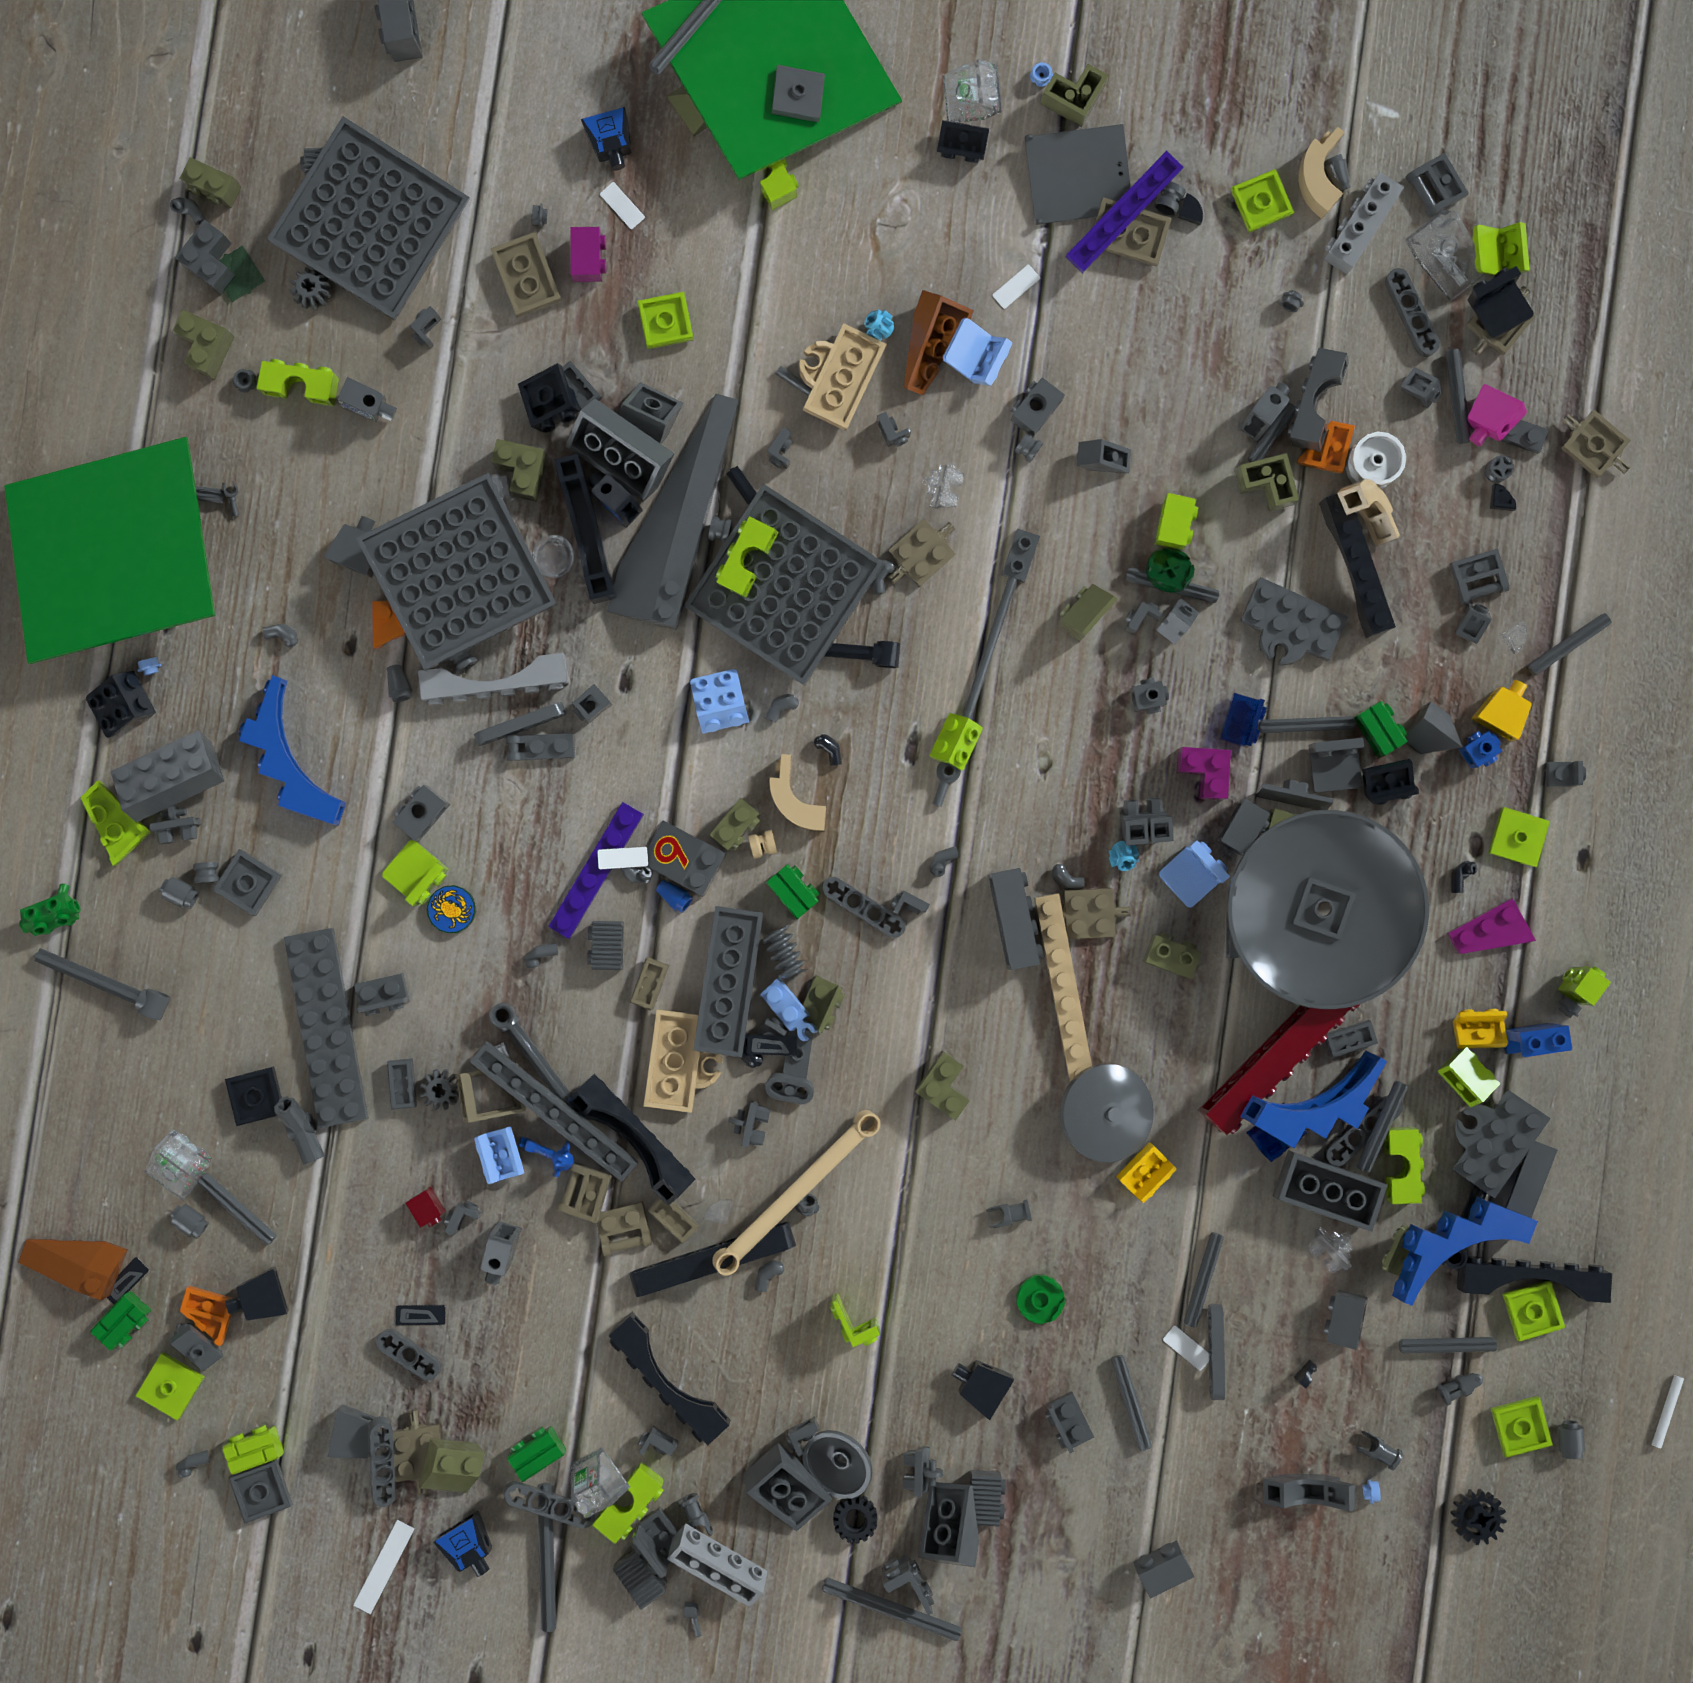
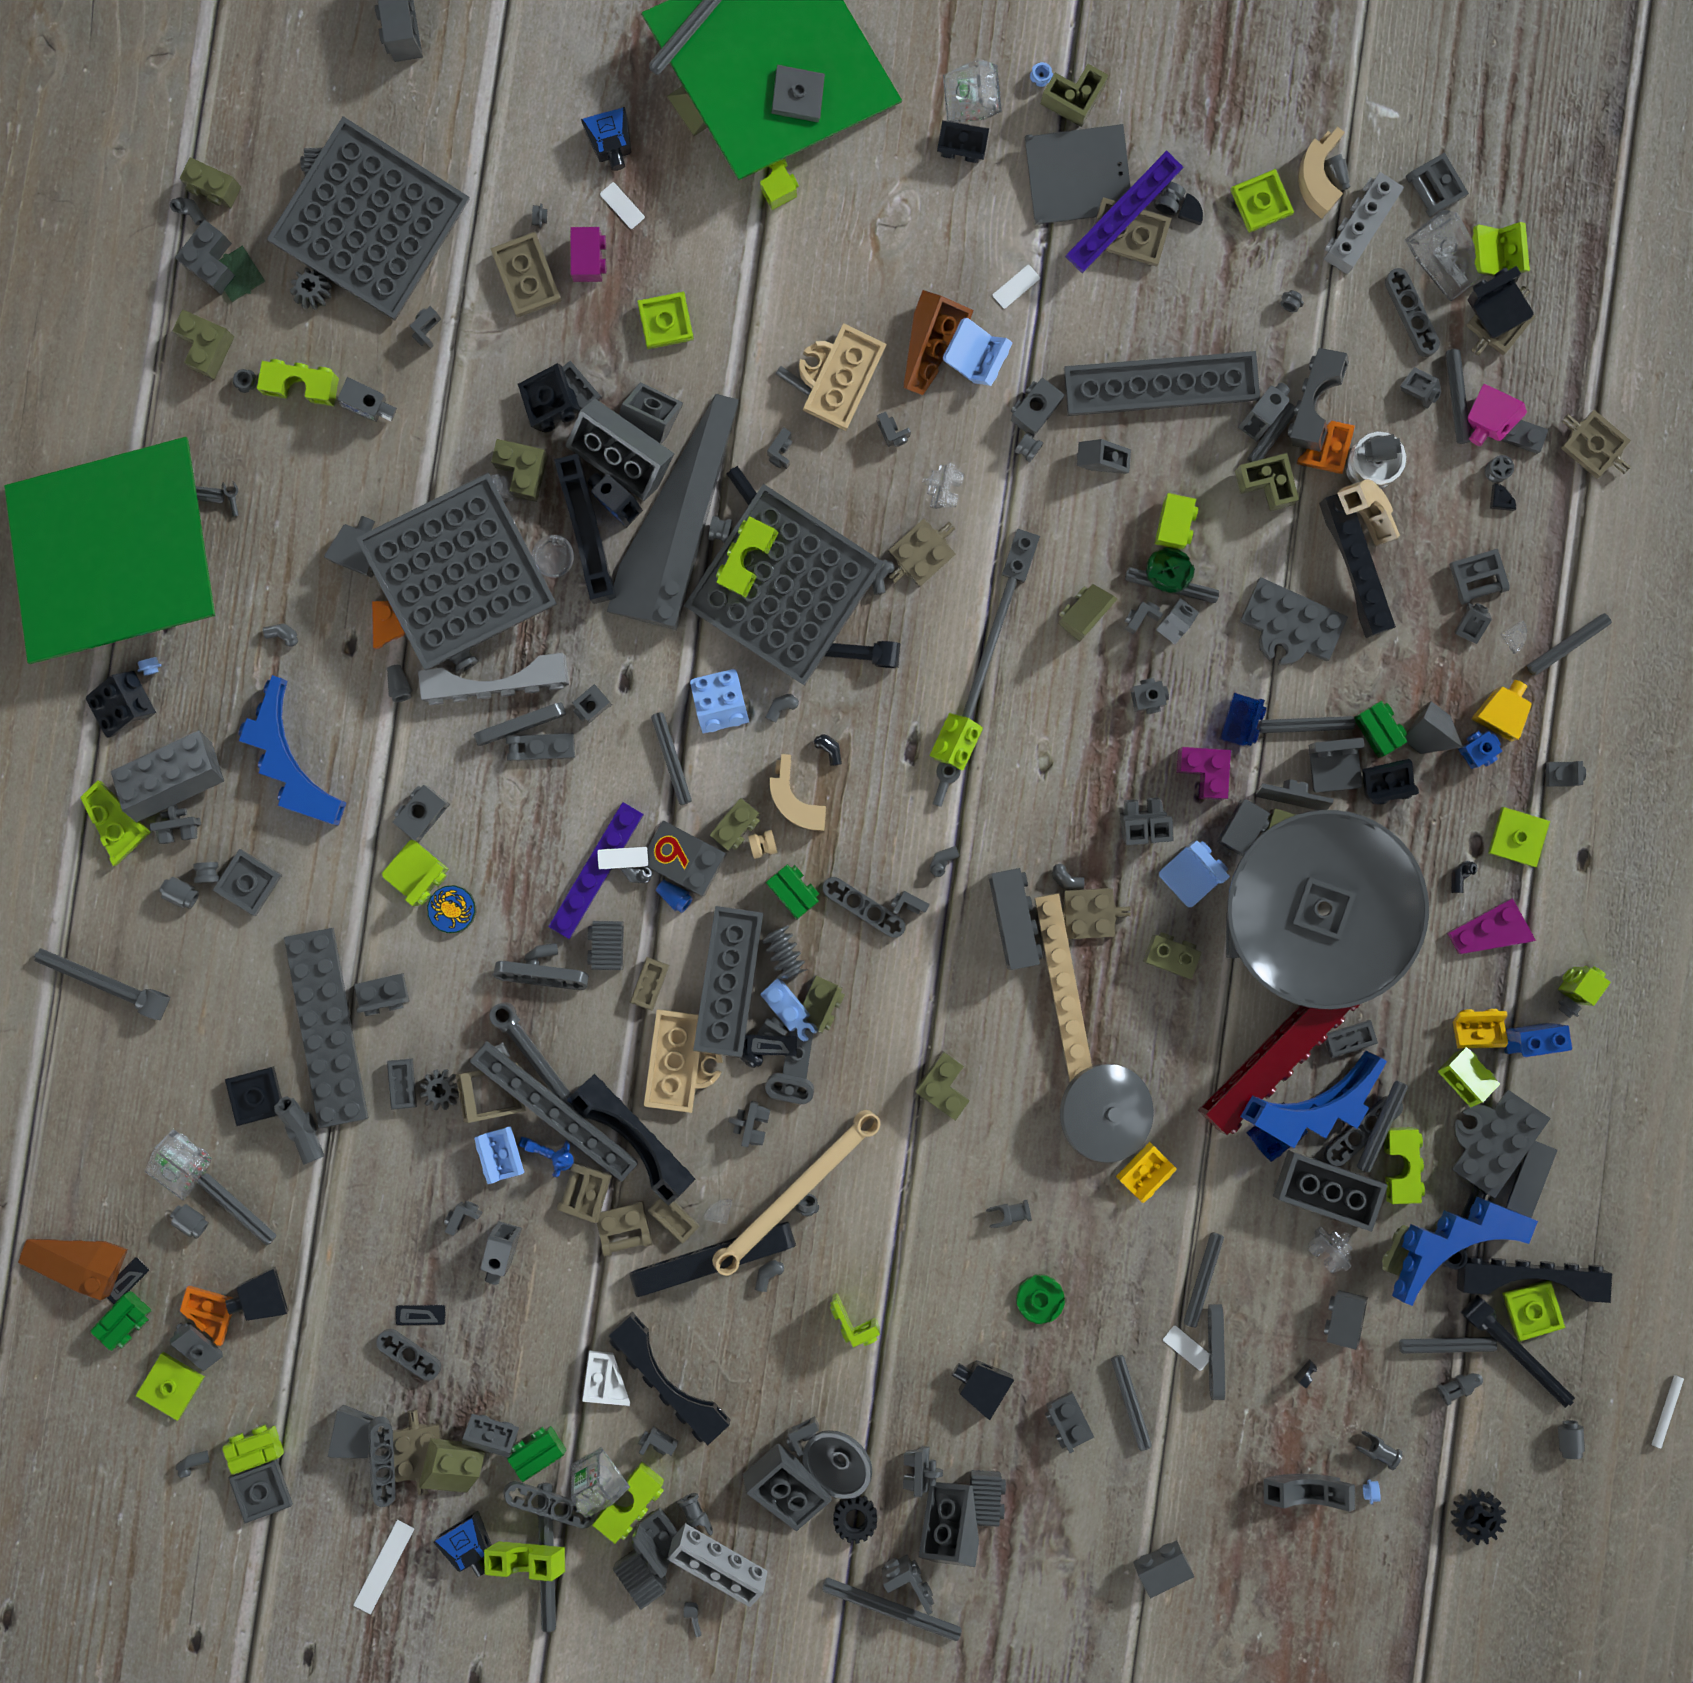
(50, 913): green brick -> none
(426, 1208): dark red brick -> none
(490, 1435): none -> dark grey bracket
(540, 1561): none -> lime arch
(541, 975): none -> dark grey beam
(603, 1380): none -> white wing
(671, 758): none -> dark grey axle
(879, 324): medium azure gear -> none
(1123, 856): medium azure gear -> none
(1161, 383): none -> dark grey plate
(1382, 448): none -> dark grey brick
(1483, 1317): none -> black piece
(1521, 1426): lime plate -> none

